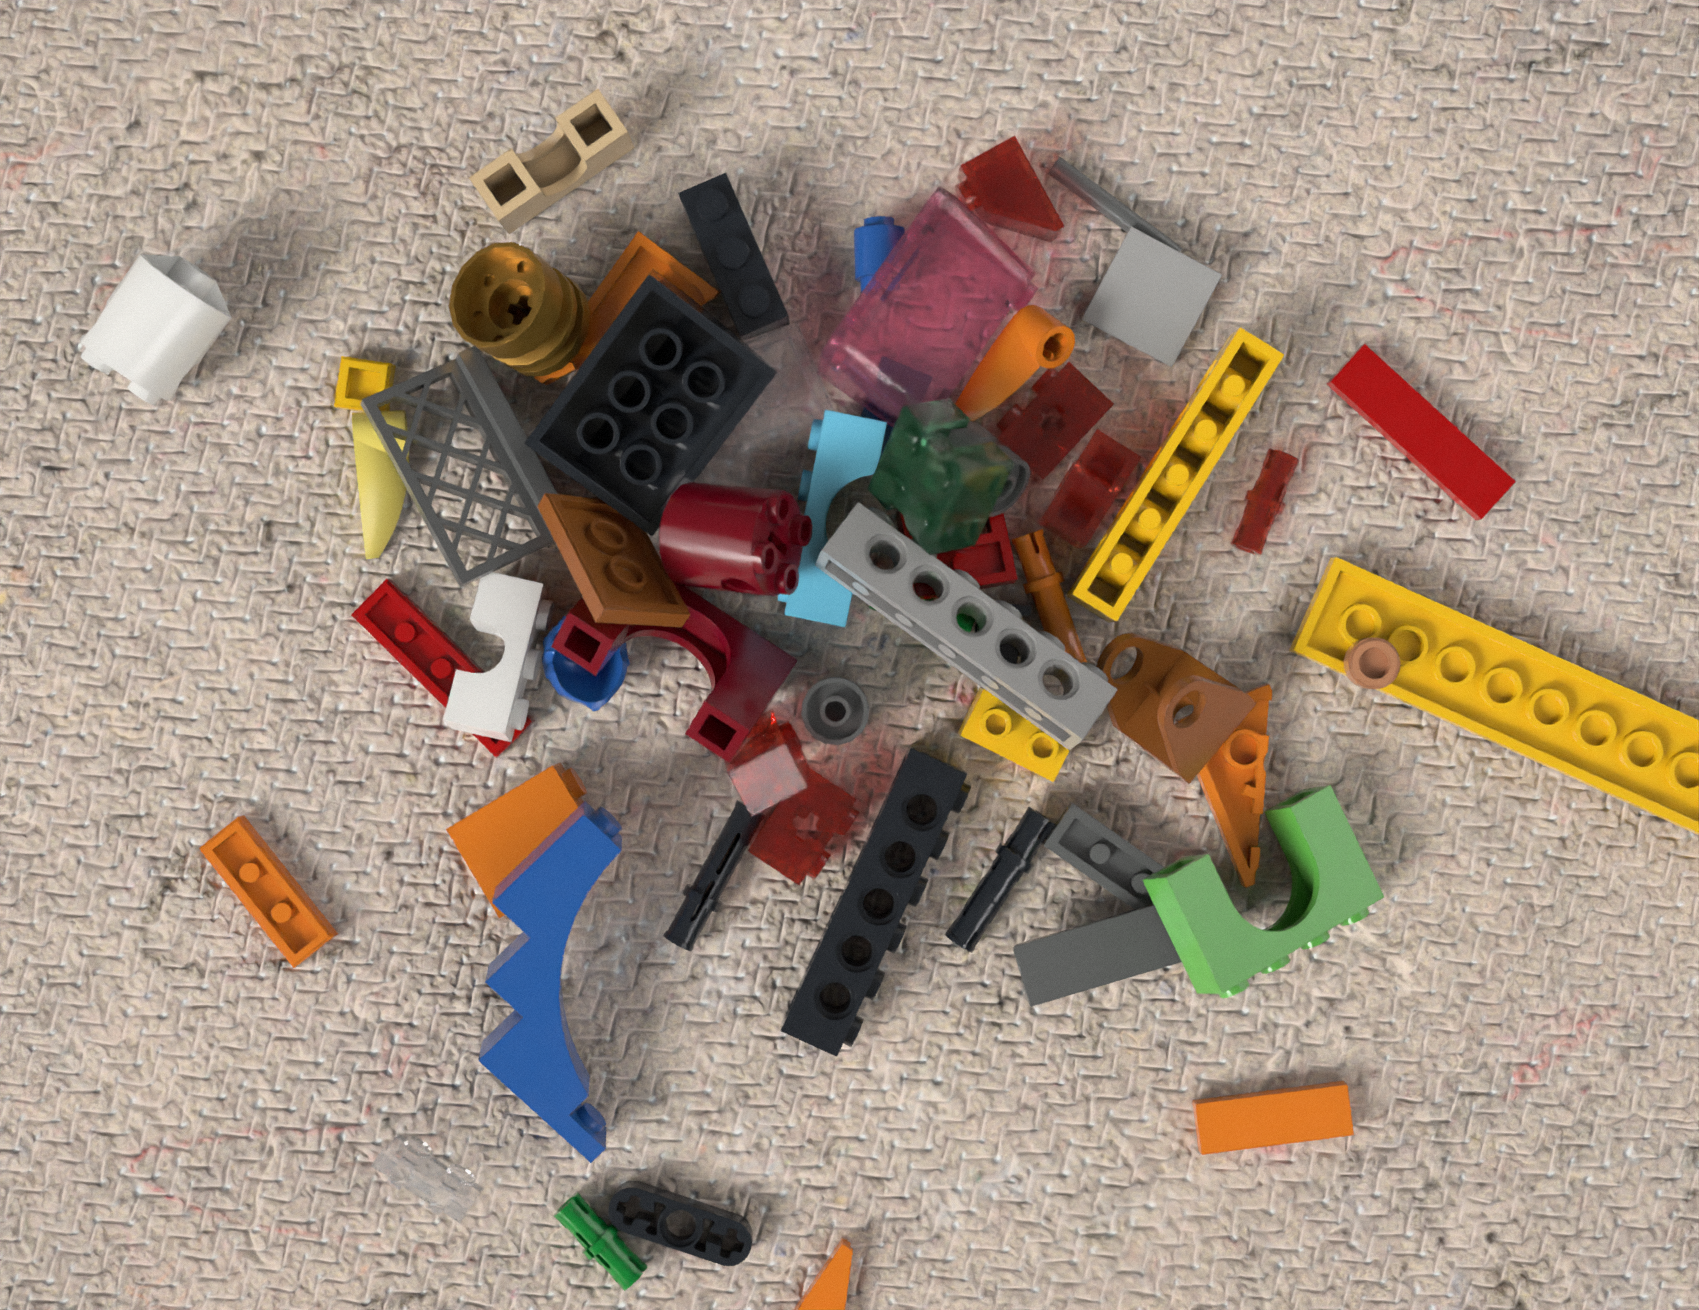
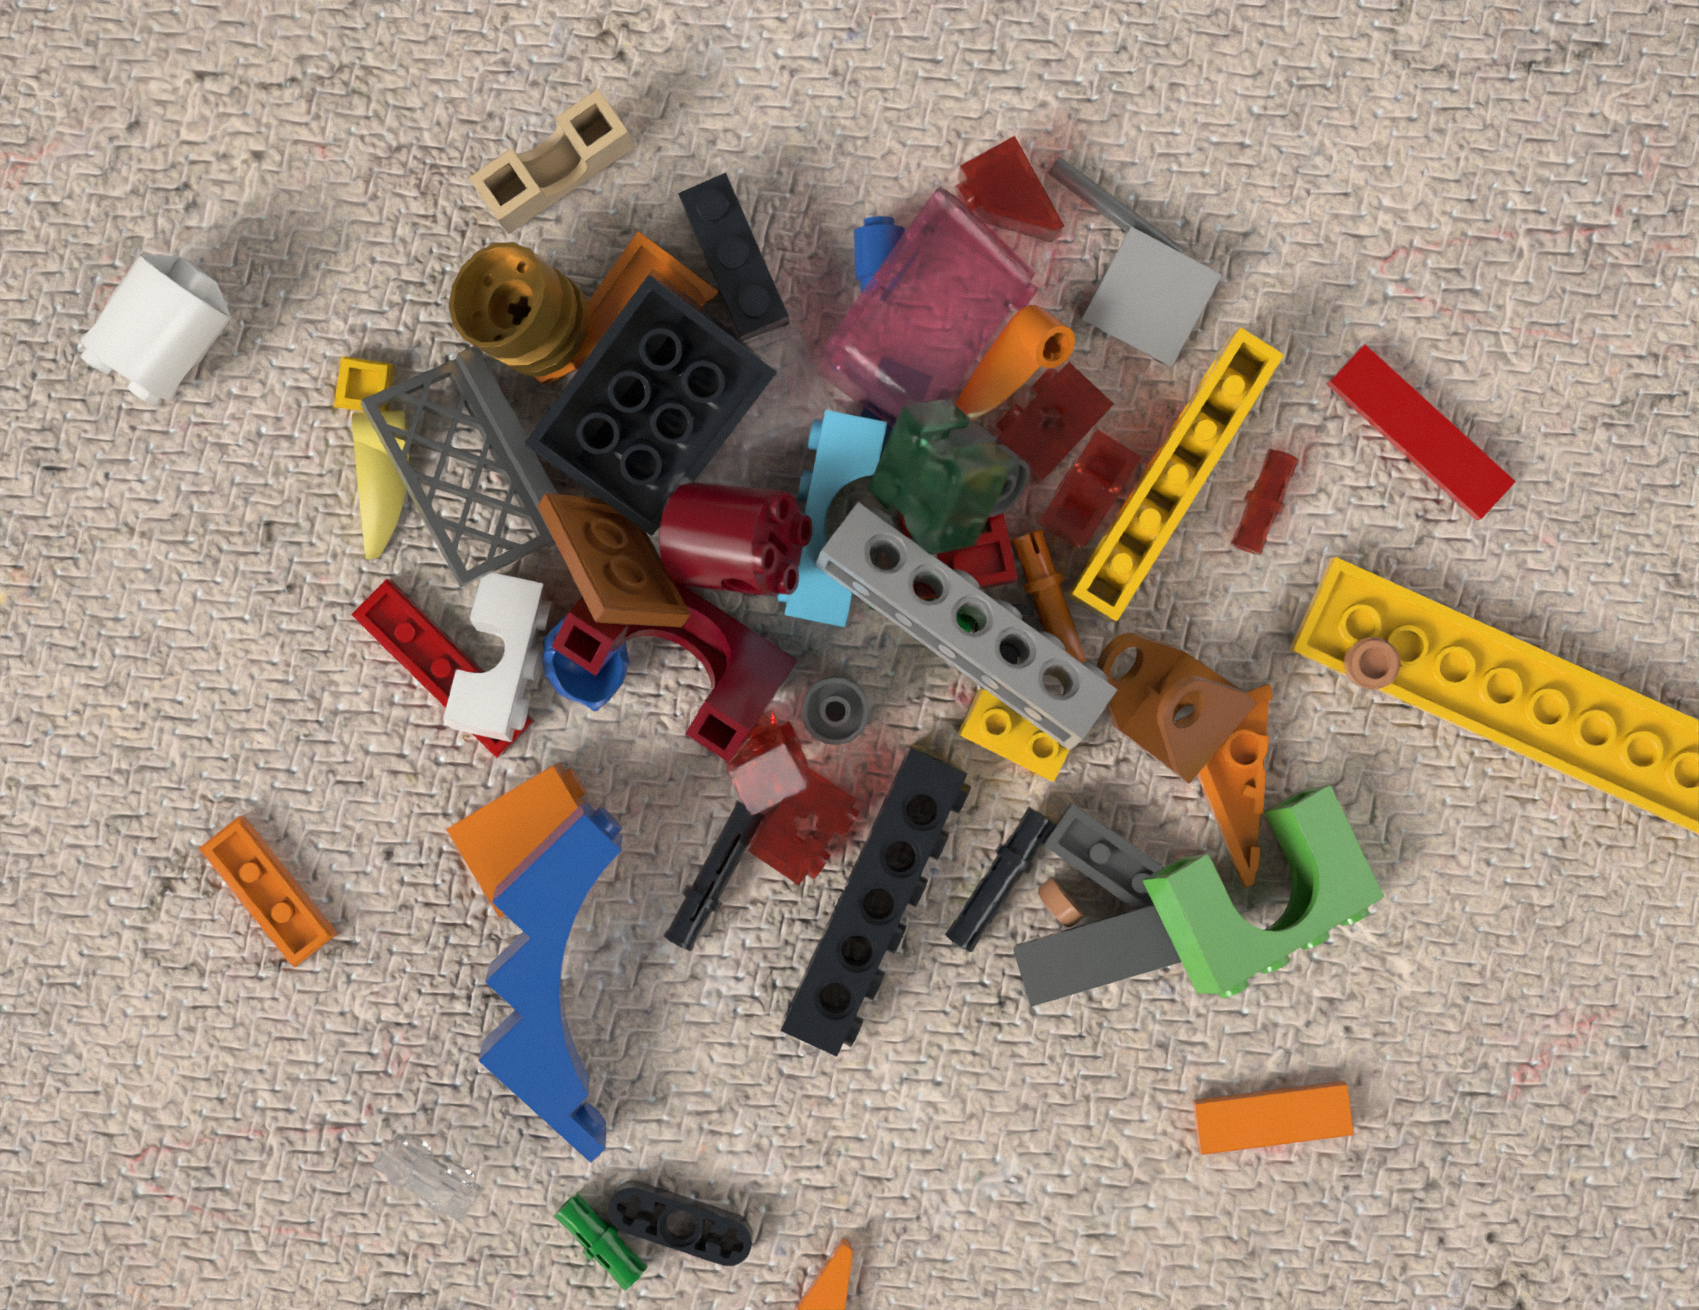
(1060, 902): none -> nougat tile

